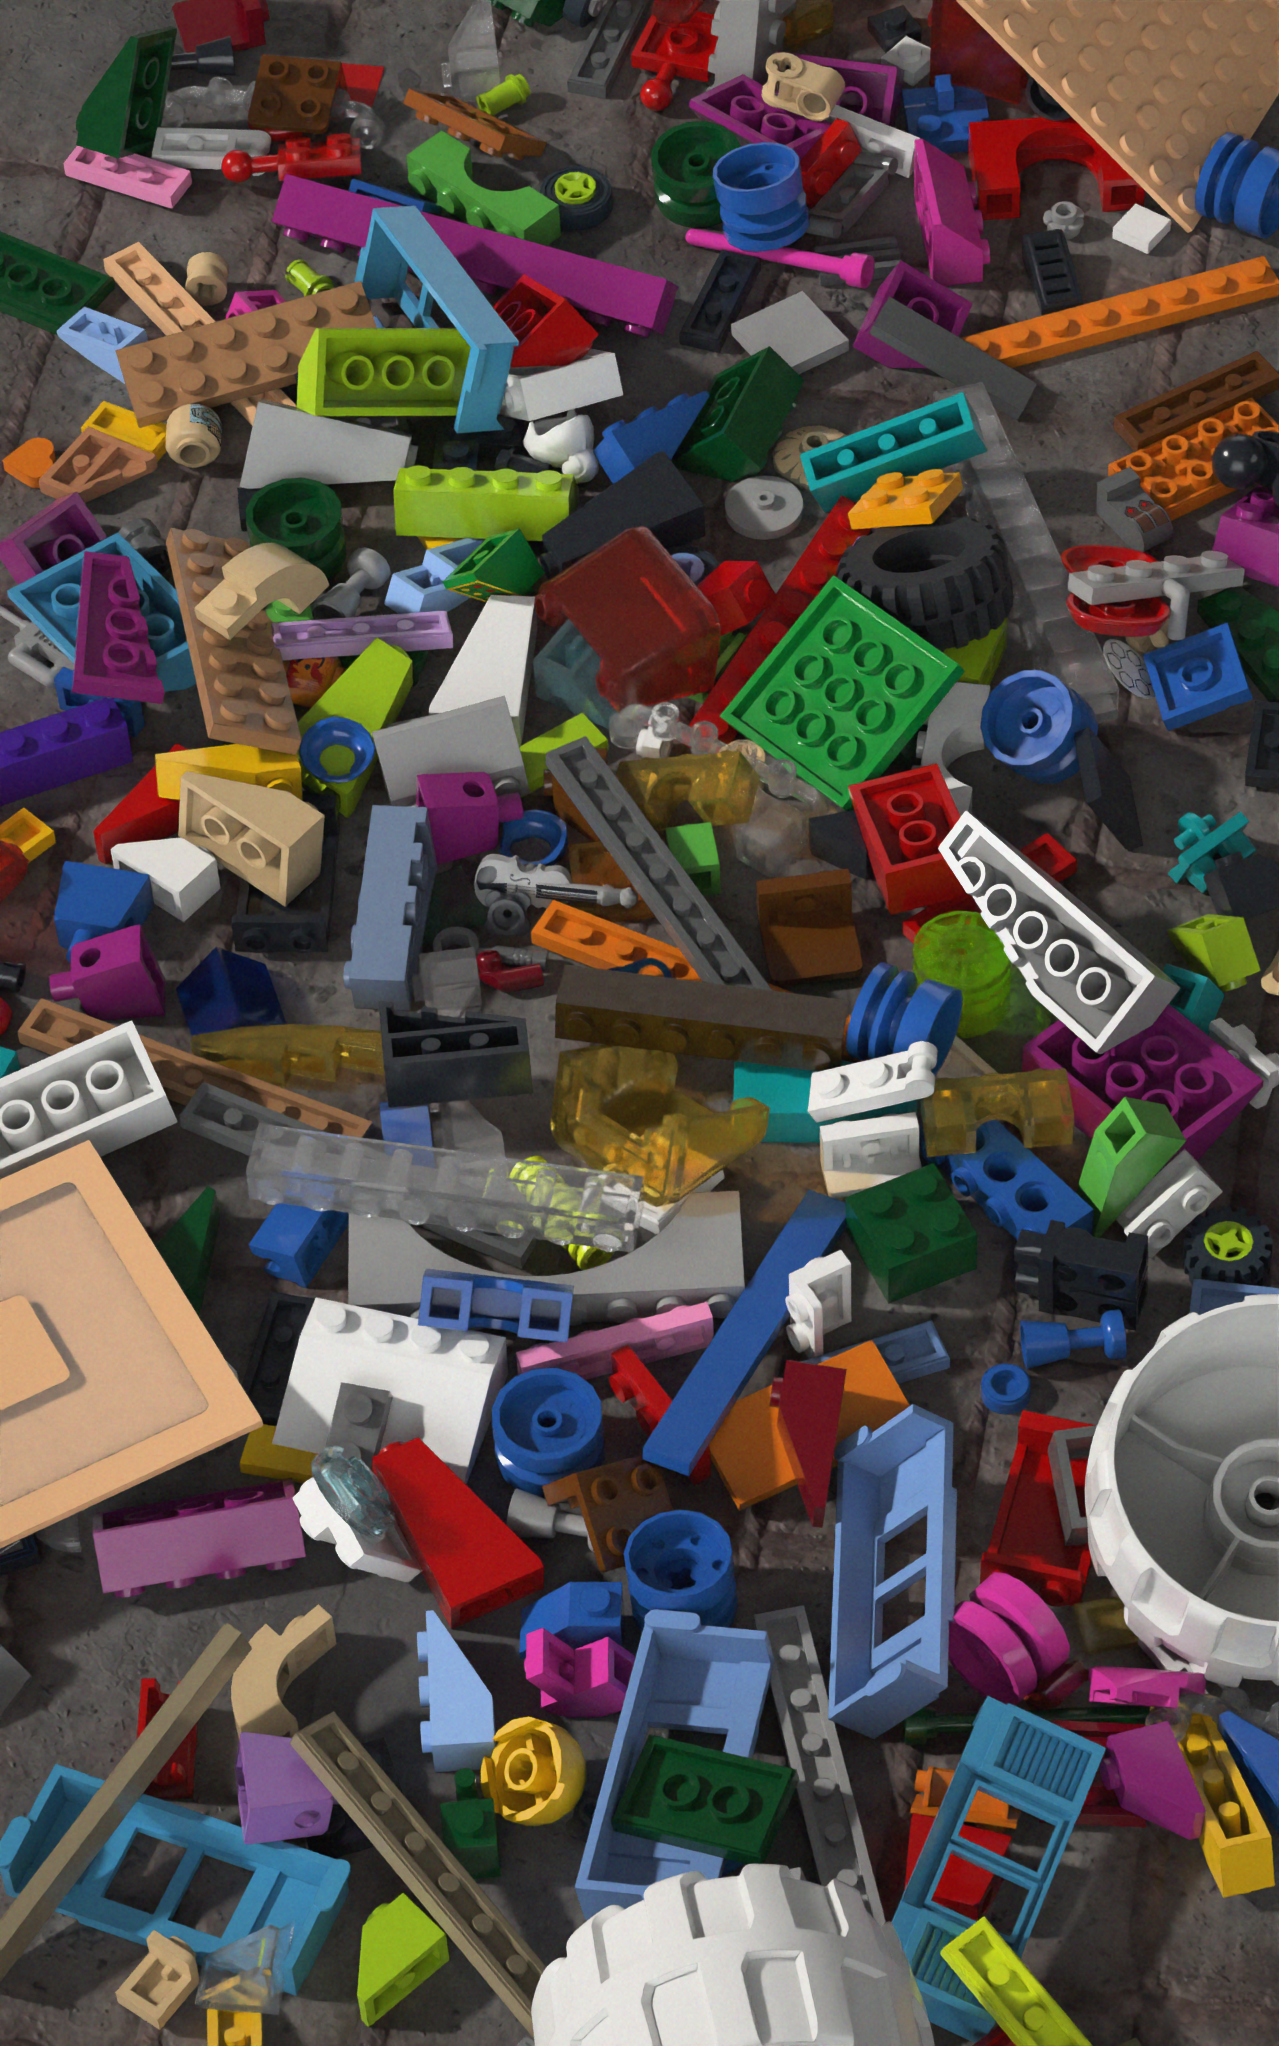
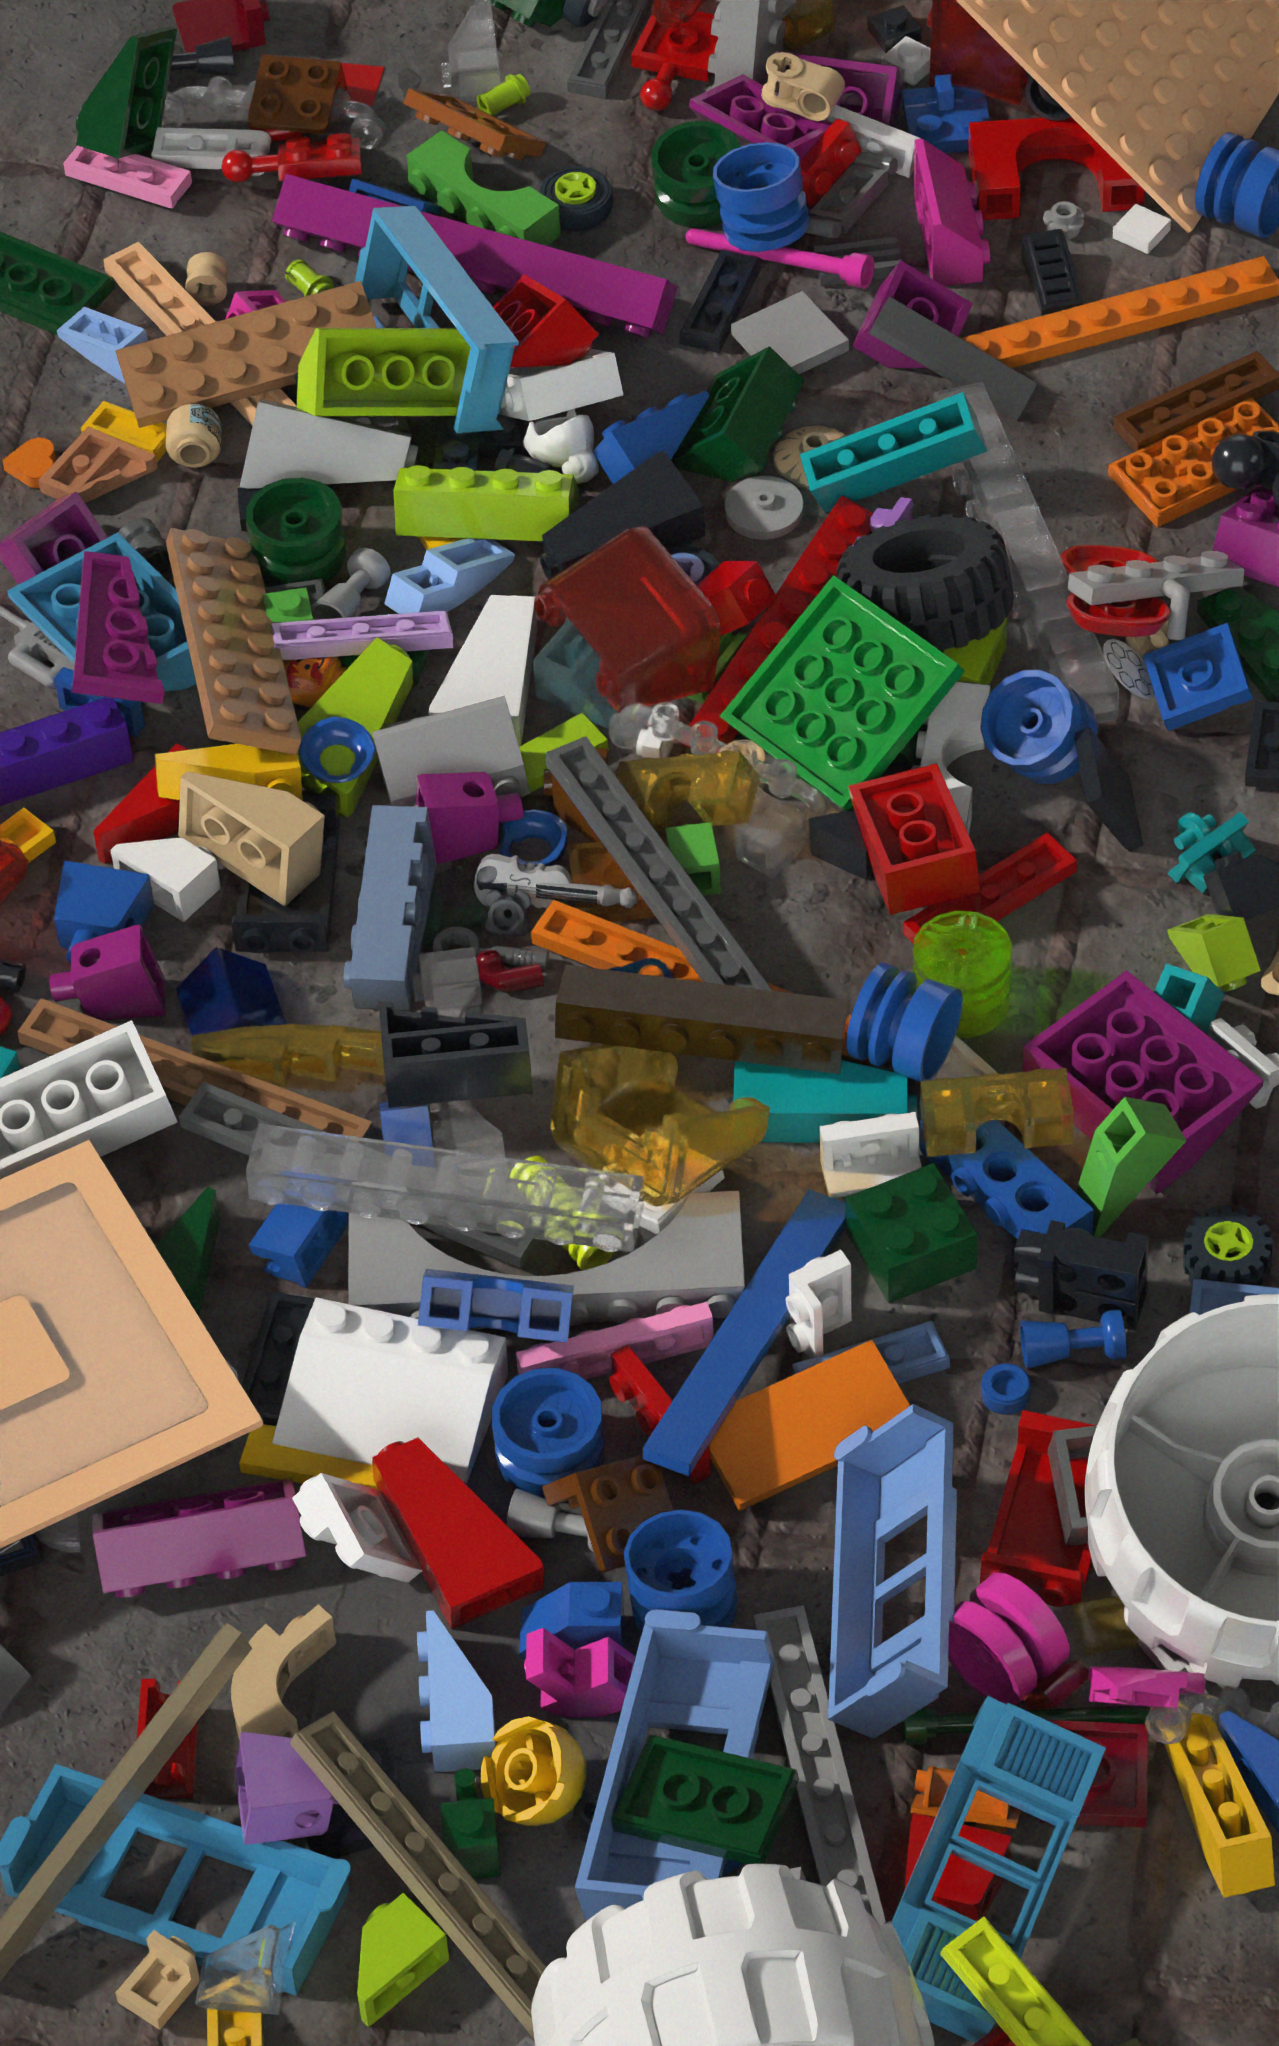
(254, 581): tan arch -> none
(358, 1506): clear light blue tile -> none
(359, 1421): flat silver plate -> none
(497, 567): green slope -> none
(808, 928): reddish brown bracket -> none
(808, 1426): dark red slope -> none
(873, 1083): white plate -> none
(906, 500): light orange plate -> none
(1058, 943): light grey wedge -> none
(1132, 512): dark grey leg -> none
(1153, 1779): magenta slope -> none
(1169, 1202): white bracket -> none

